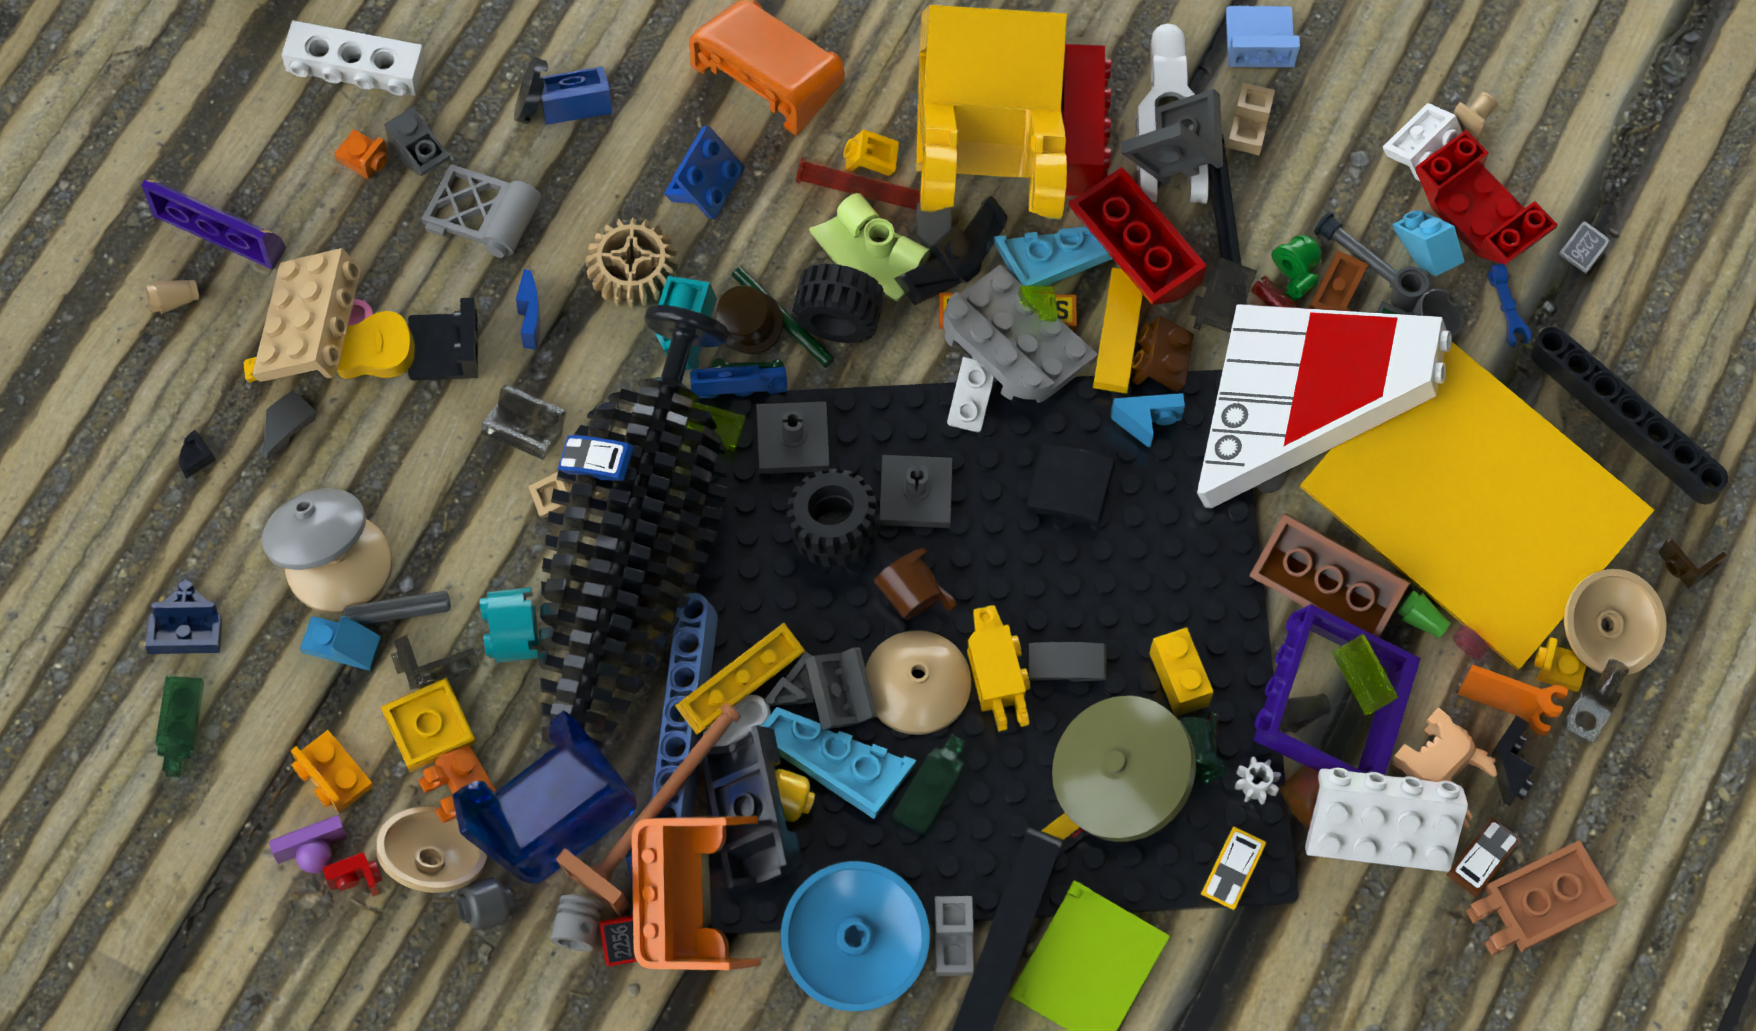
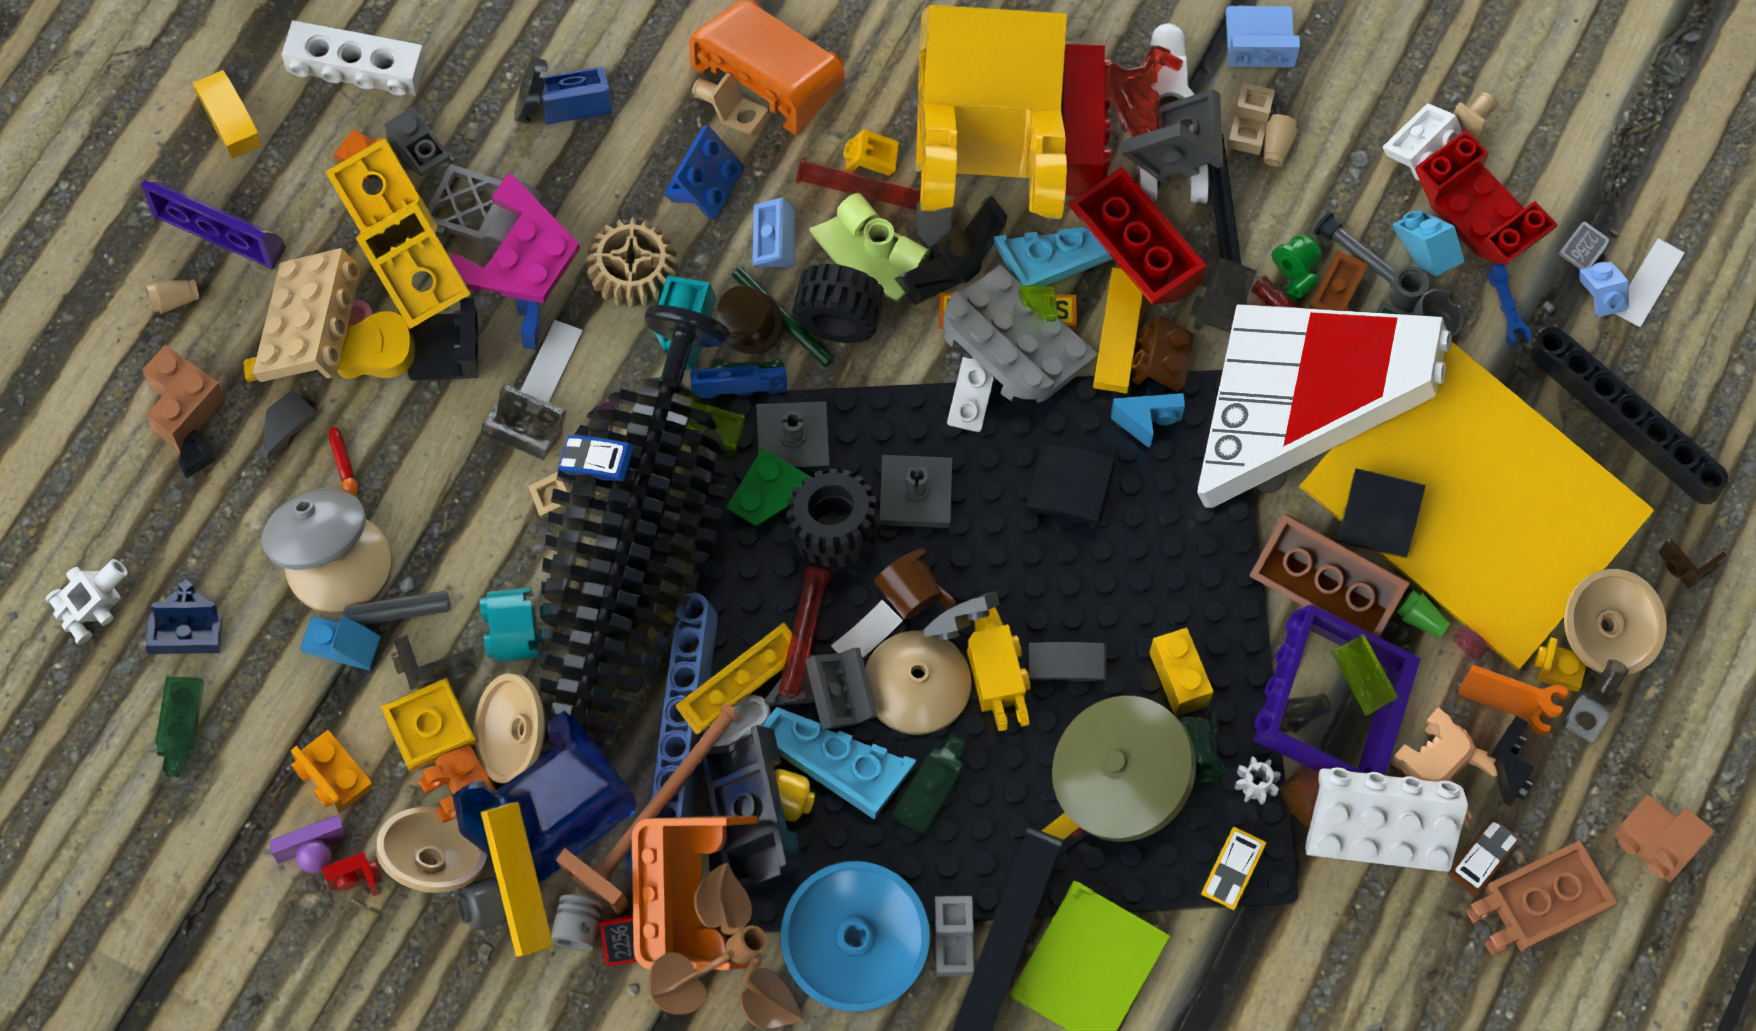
(87, 598): none -> white piece
(186, 398): none -> nougat brick
(227, 114): none -> yellow slope
(342, 461): none -> red piece
(397, 233): none -> yellow bracket
(509, 727): none -> tan dish
(517, 879): none -> yellow tile
(531, 254): none -> dark pink wing
(551, 360): none -> white sticker
(676, 986): none -> medium nougat plant
(729, 103): none -> tan bracket
(765, 489): none -> green wing
(774, 234): none -> light blue slope
(803, 630): none -> clear red axle
(869, 630): none -> white sticker
(956, 618): none -> slope
(1132, 93): none -> clear red animal
(1279, 137): none -> tan cone
(1380, 513): none -> black slope
(1607, 287): none -> light blue bracket
(1650, 281): none -> white sticker
(1662, 838): none -> nougat brick

